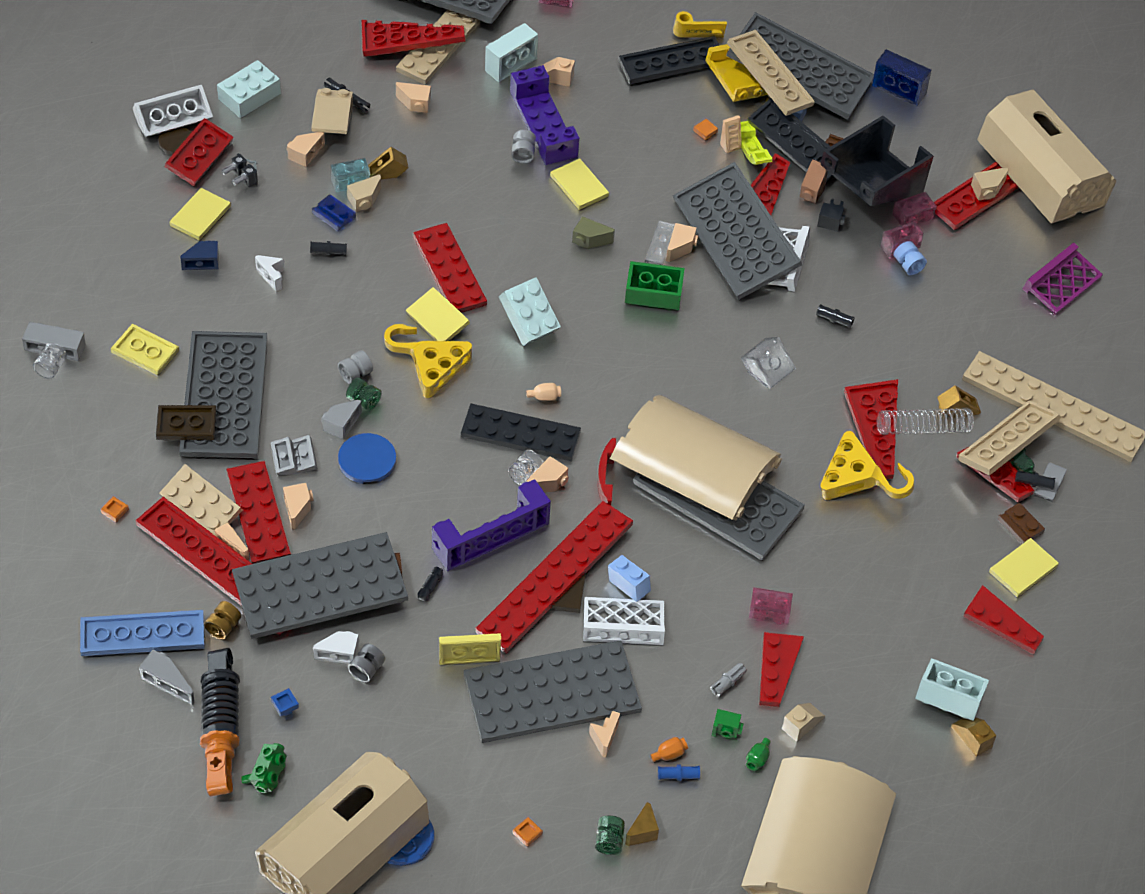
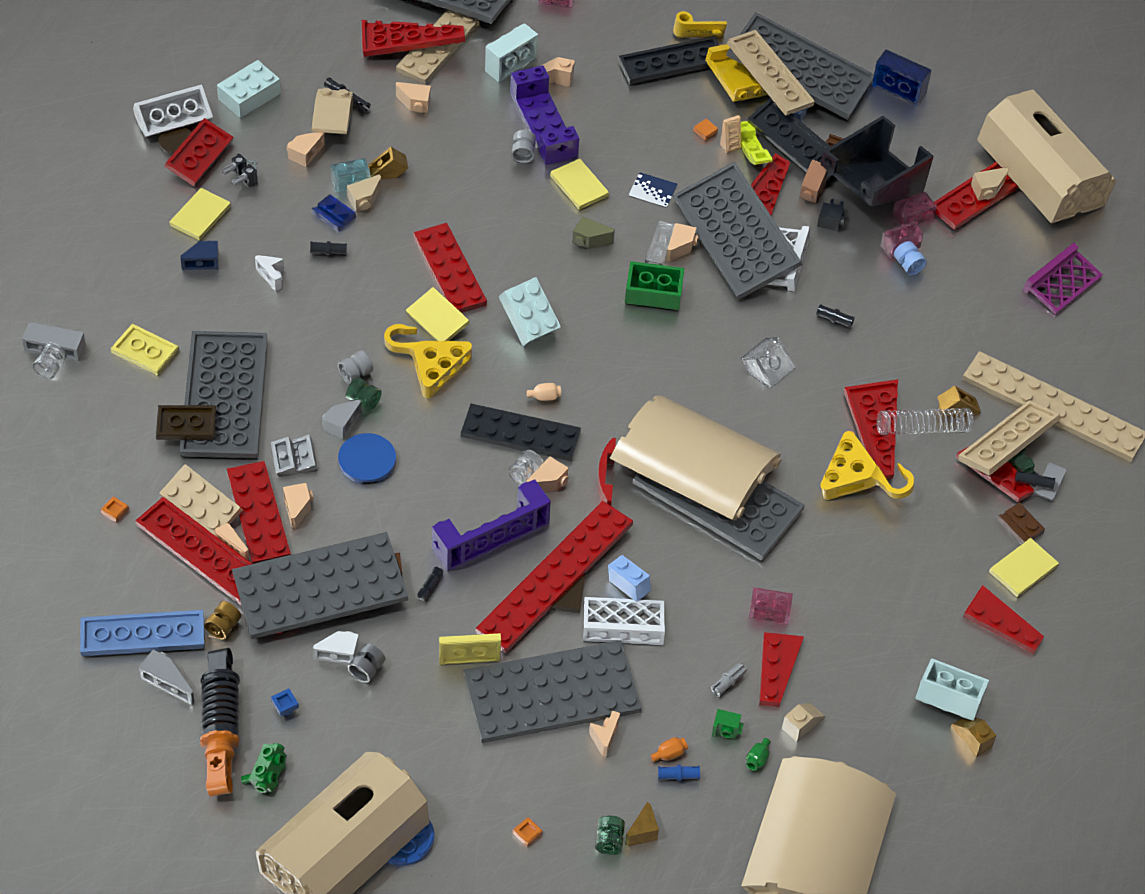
(653, 189): none -> sticker

